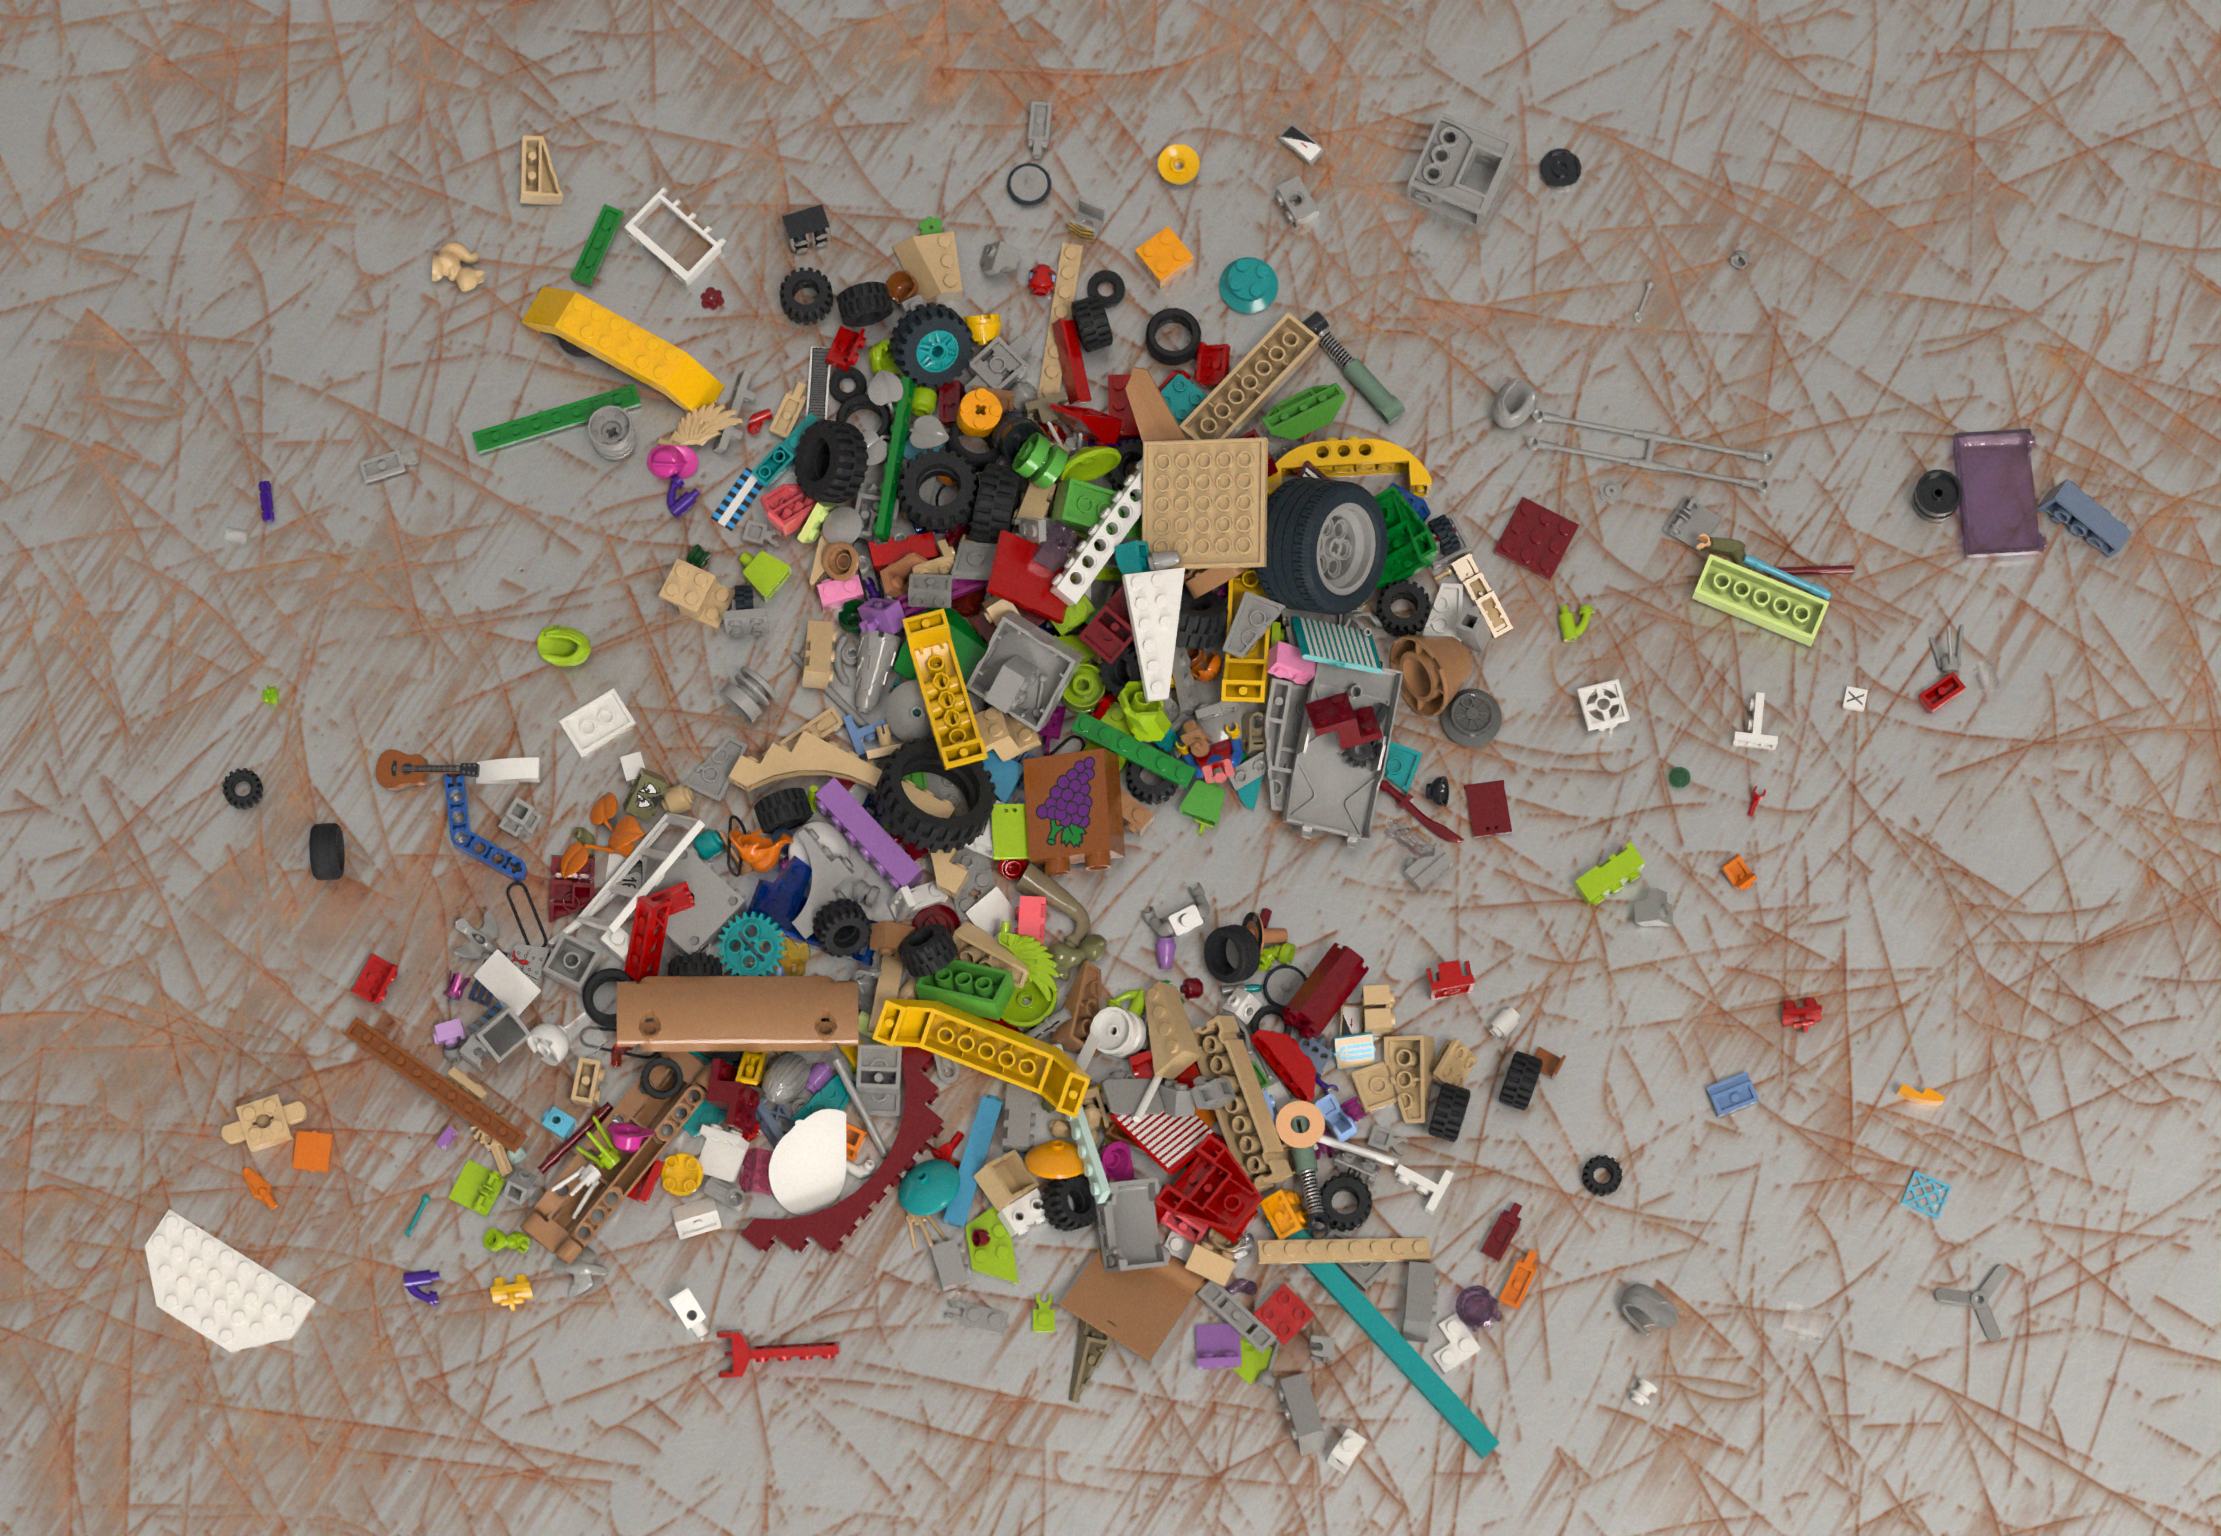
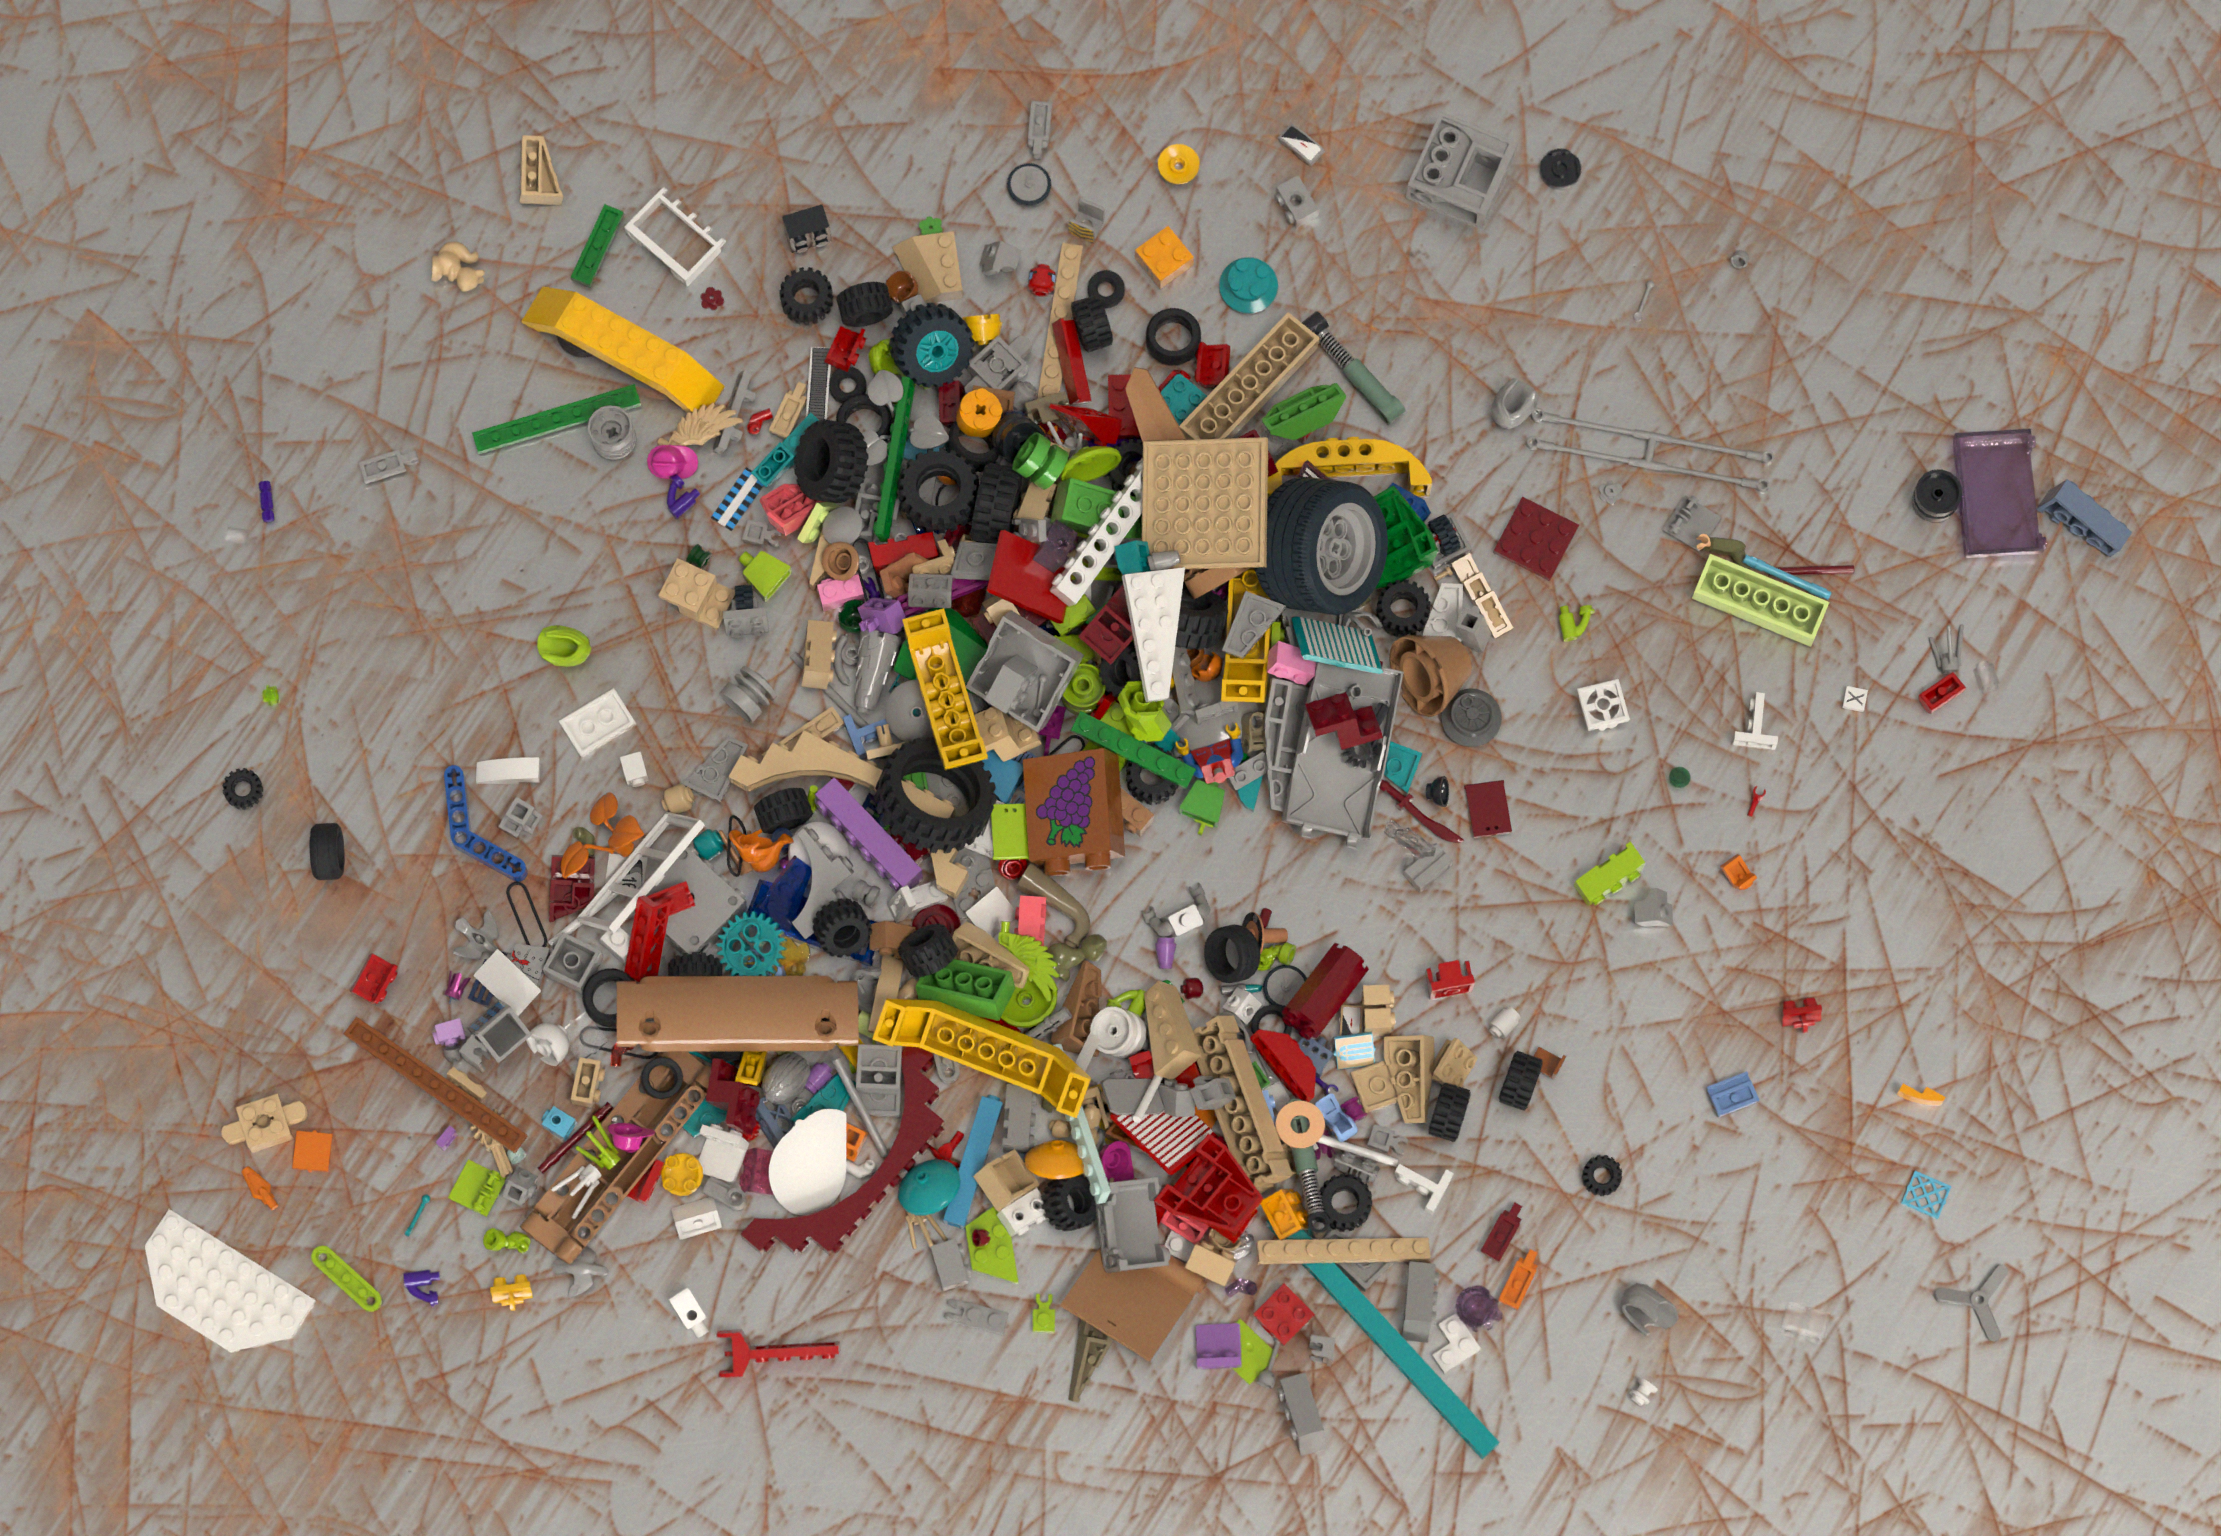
(346, 1278): none -> lime plate
(398, 770): dark orange piece -> none
(645, 794): olive brick -> none
(924, 401): lime head -> none
(1196, 738): medium nougat hips -> none
(1237, 1316): light grey hinge -> none
(1346, 1450): white torso -> none

